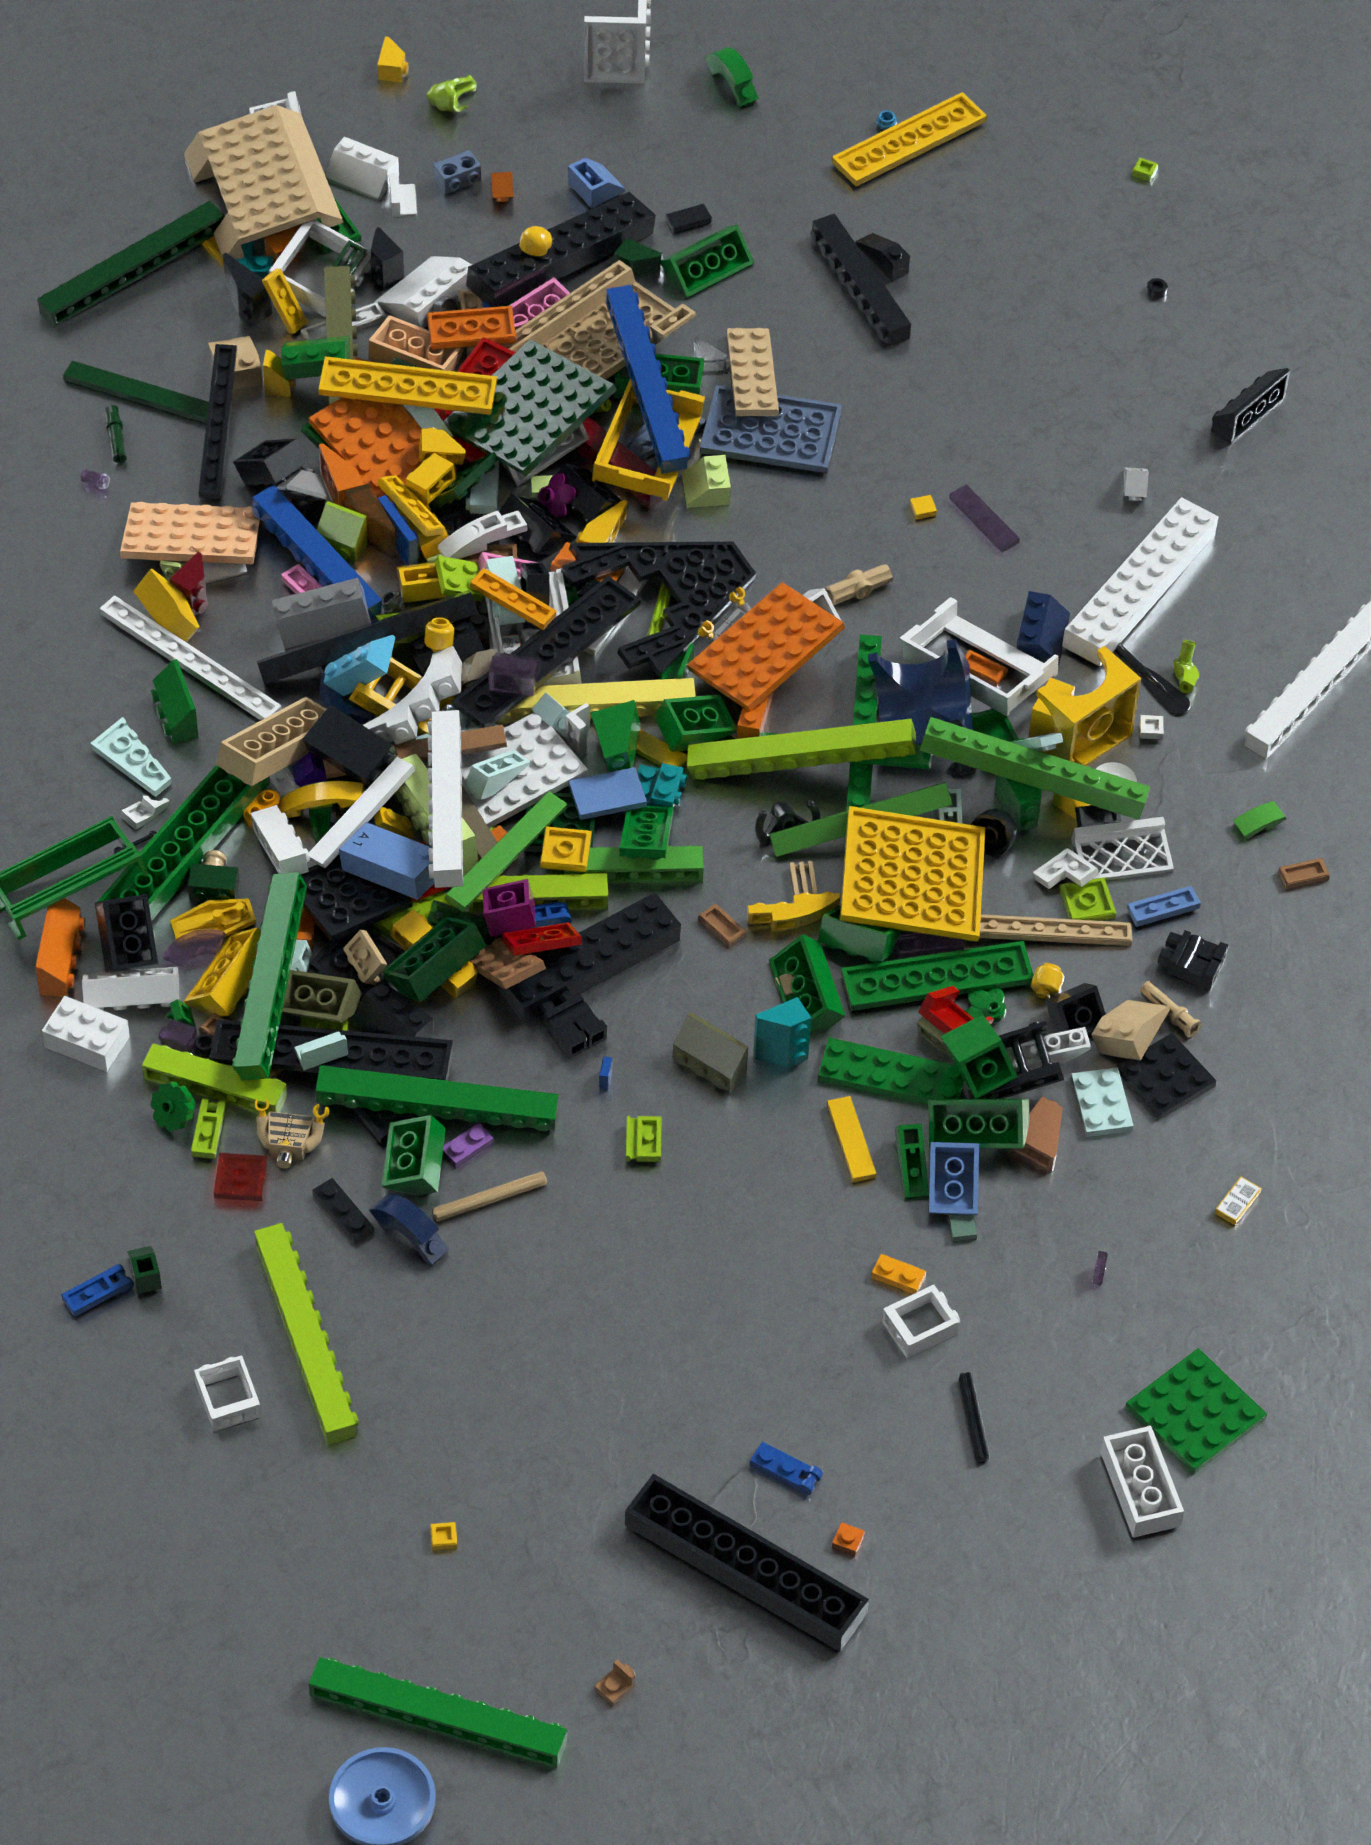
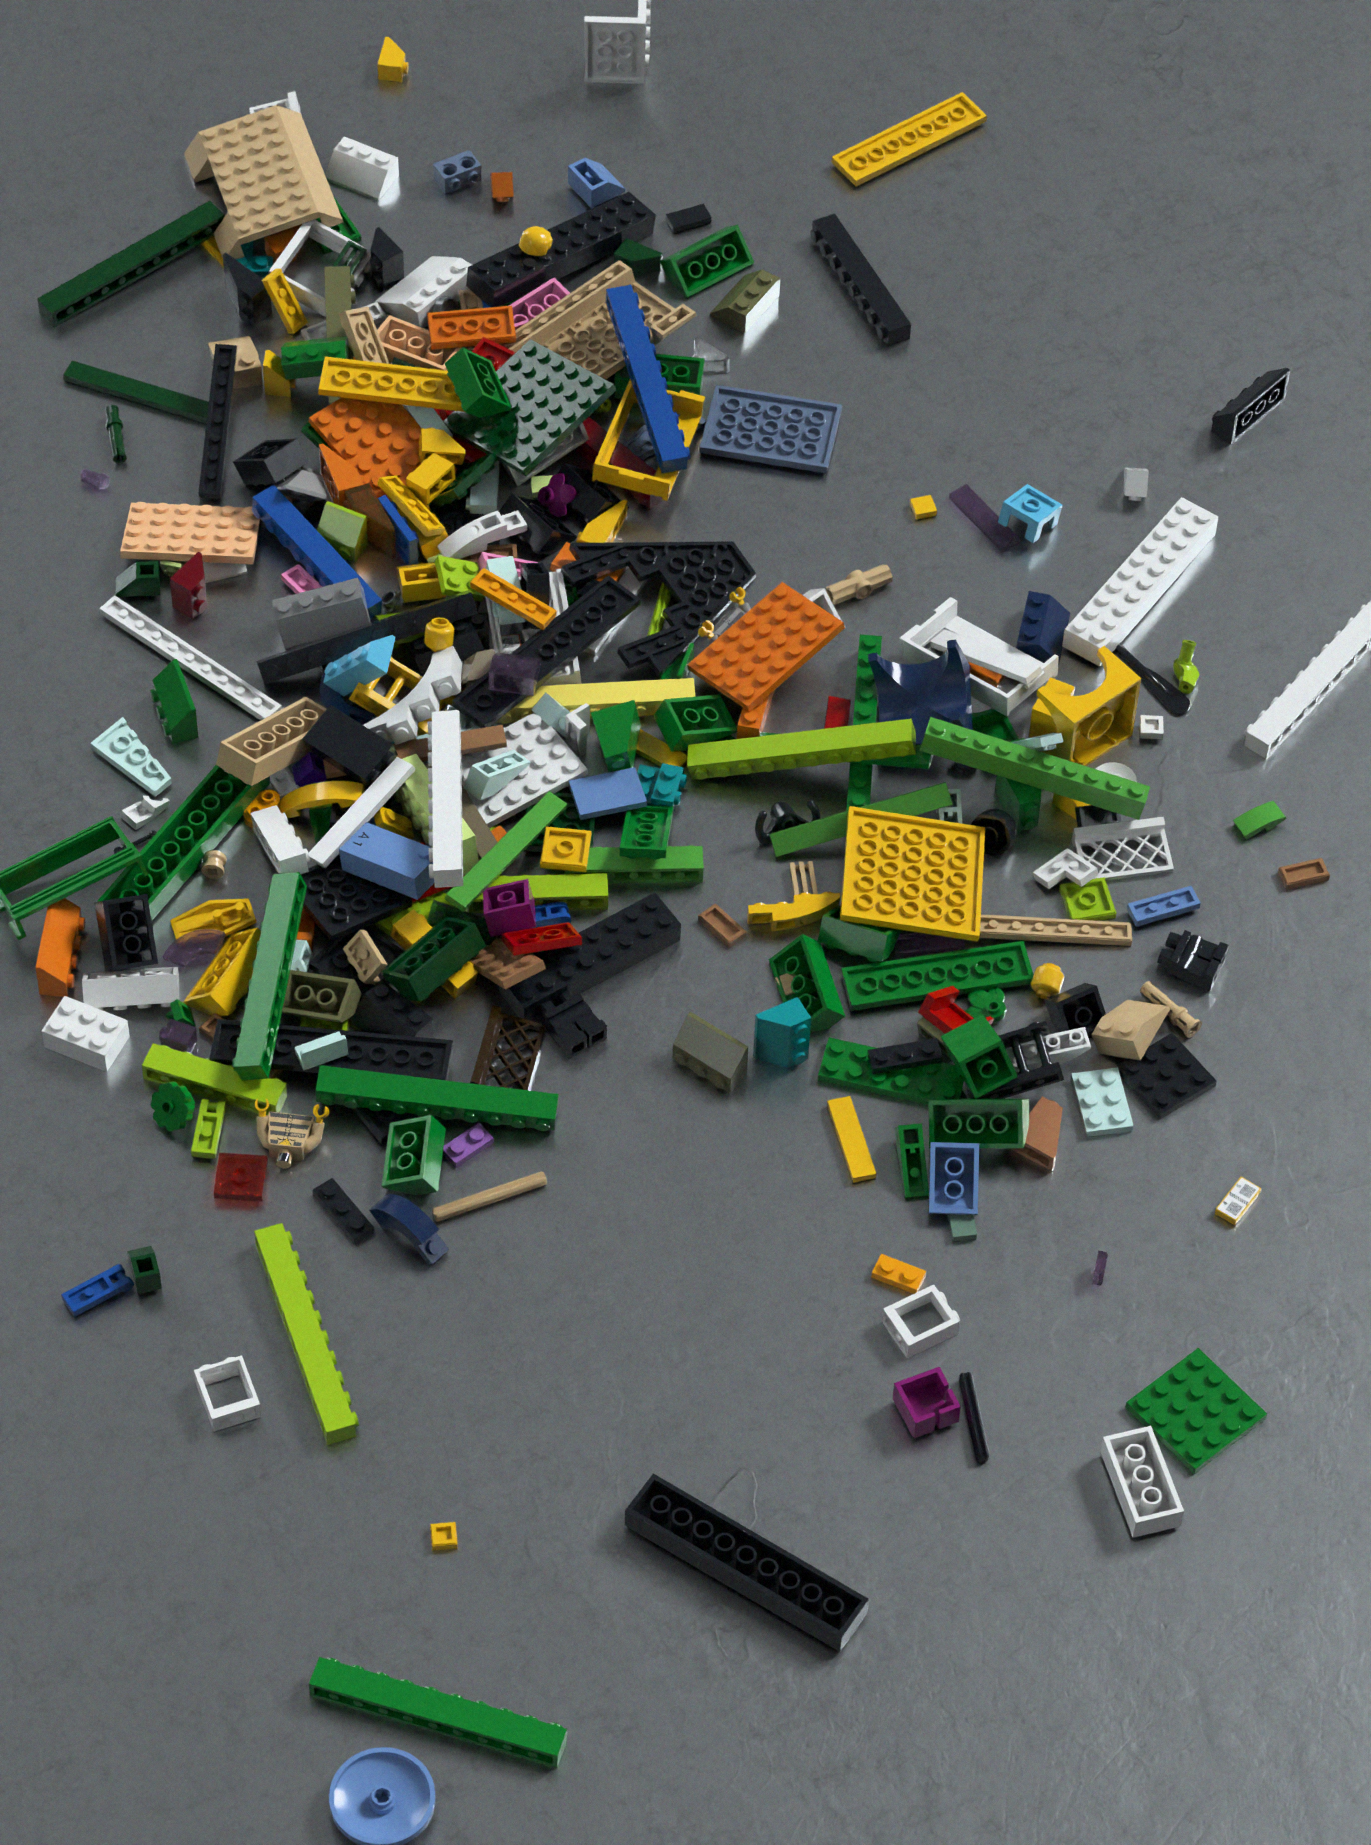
(139, 580): none -> dark green slope
(167, 605): yellow piece -> none
(201, 1041): black plate -> none
(213, 882): dark green brick -> none
(363, 335): none -> tan plate
(402, 198): white panel -> none
(446, 94): lime piece -> none
(476, 384): none -> green slope
(489, 1045): none -> dark brown fence
(605, 1073): blue tile -> none
(616, 1683): medium nougat bracket -> none
(644, 1138): lime plate -> none
(707, 482): yellowish green slope -> none
(736, 71): green arch -> none
(748, 300): none -> olive slope
(752, 372): tan plate -> none
(785, 1468): blue plate -> none
(837, 712): none -> red slope
(848, 1539): orange plate -> none
(886, 119): dark azure plate -> none
(886, 255): black slope -> none
(904, 1056): none -> black plate
(922, 1402): none -> magenta piece
(989, 657): none -> white tile
(1032, 508): none -> medium azure panel
(1145, 169): lime tile -> none
(1156, 288): black tile -> none

